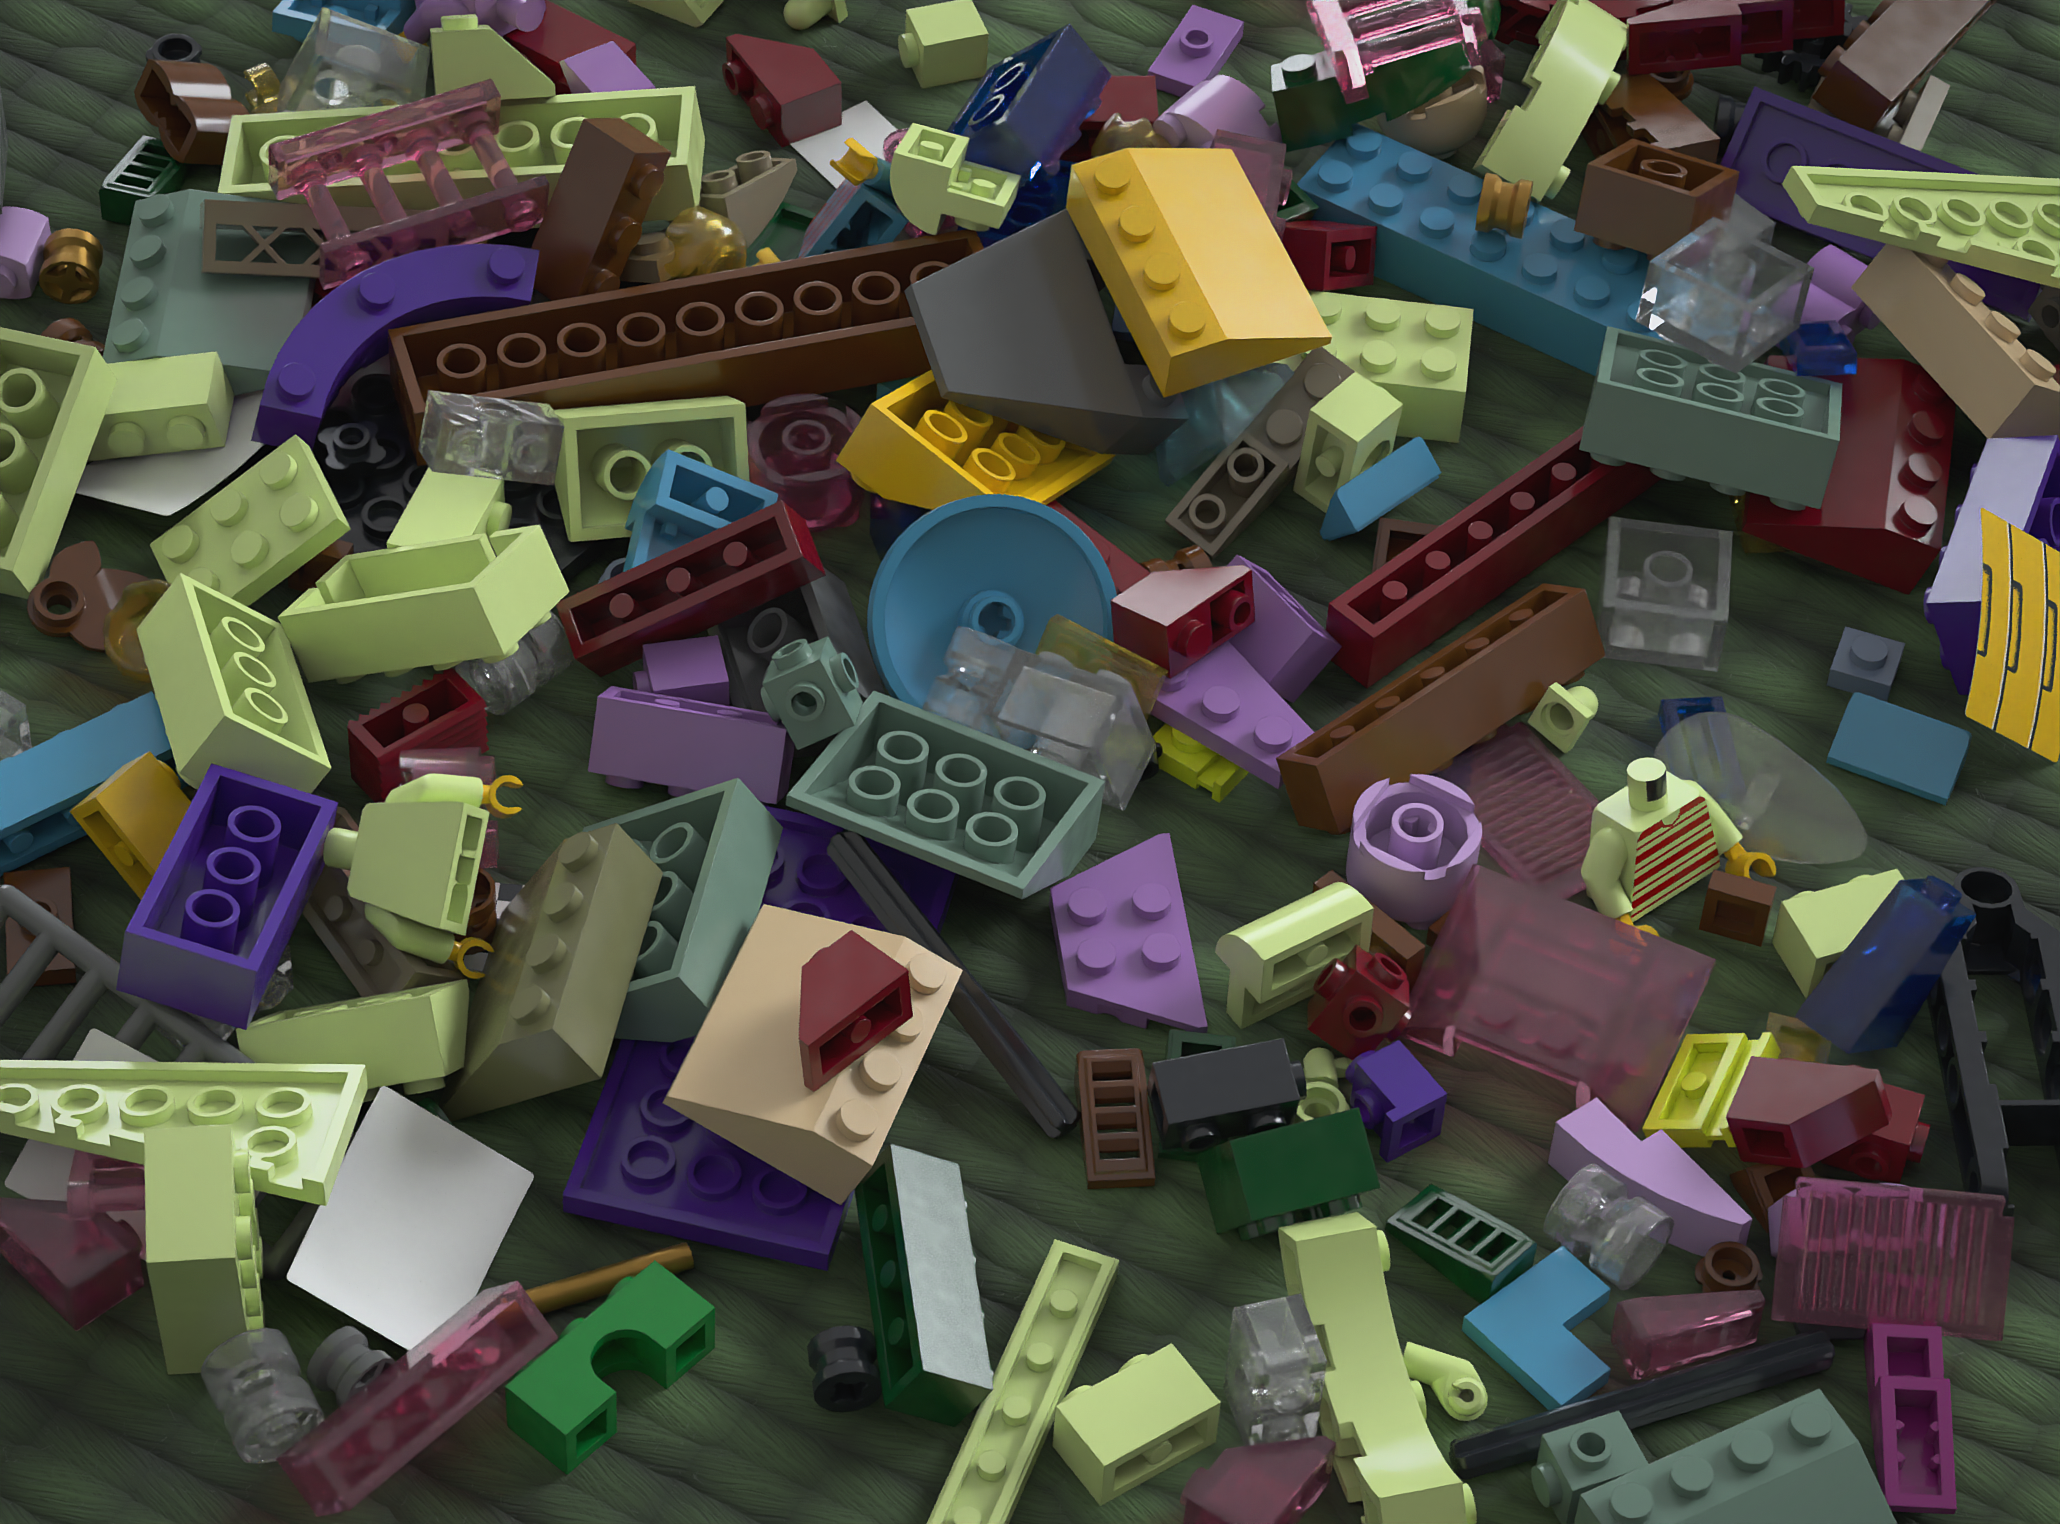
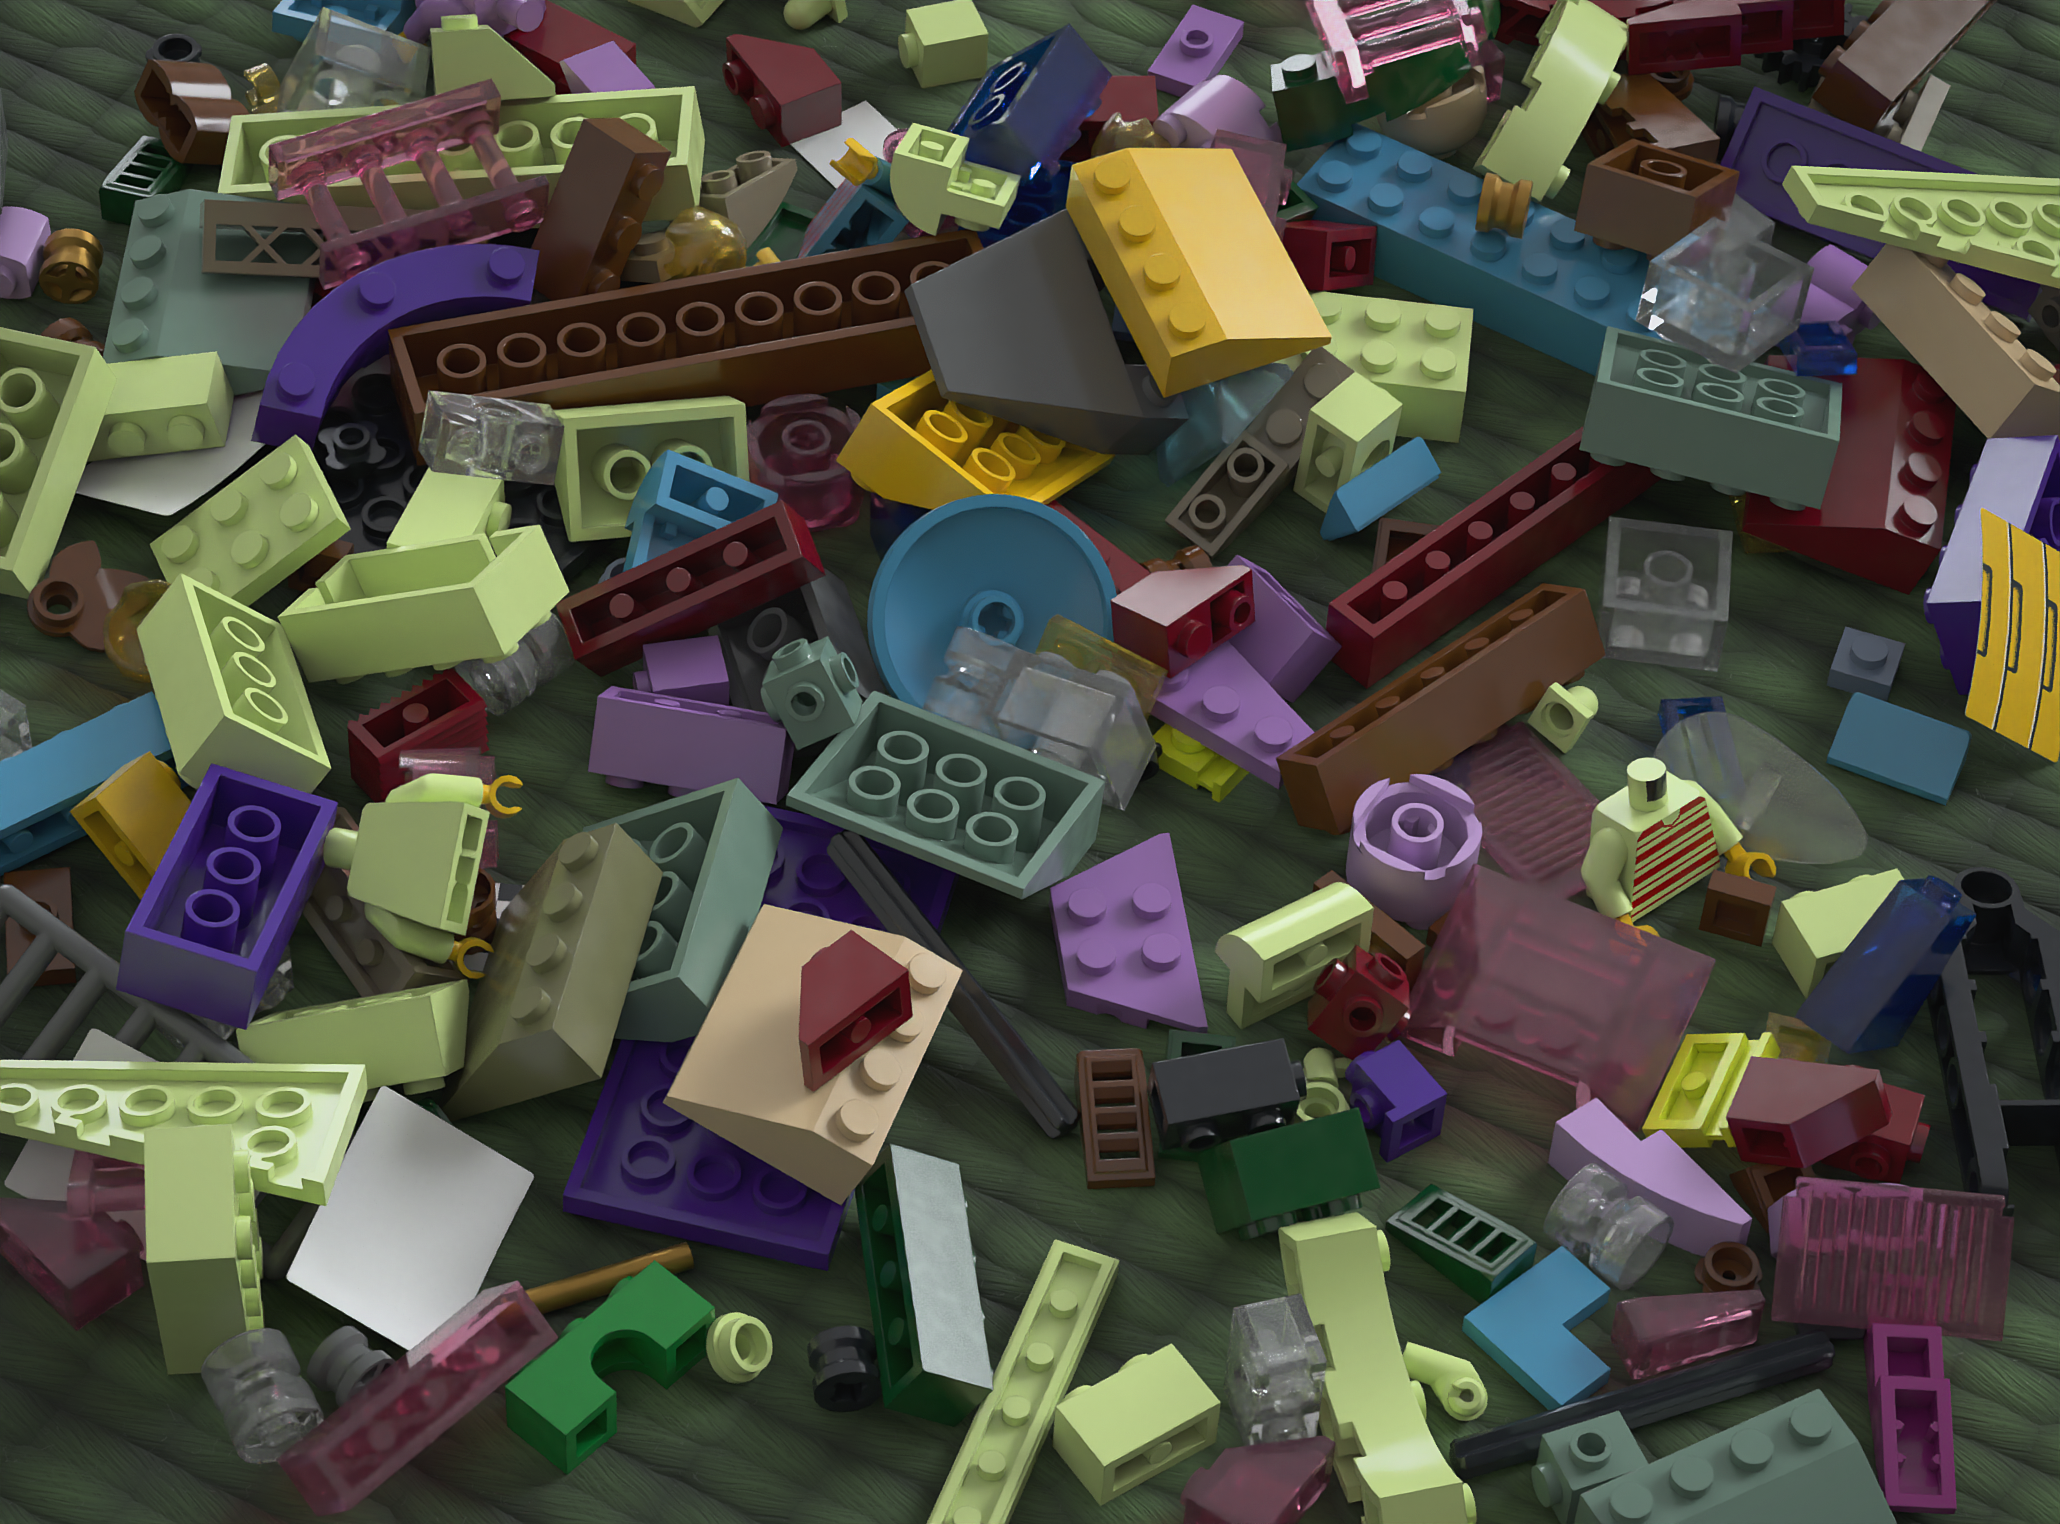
(738, 1347): none -> yellowish green plate

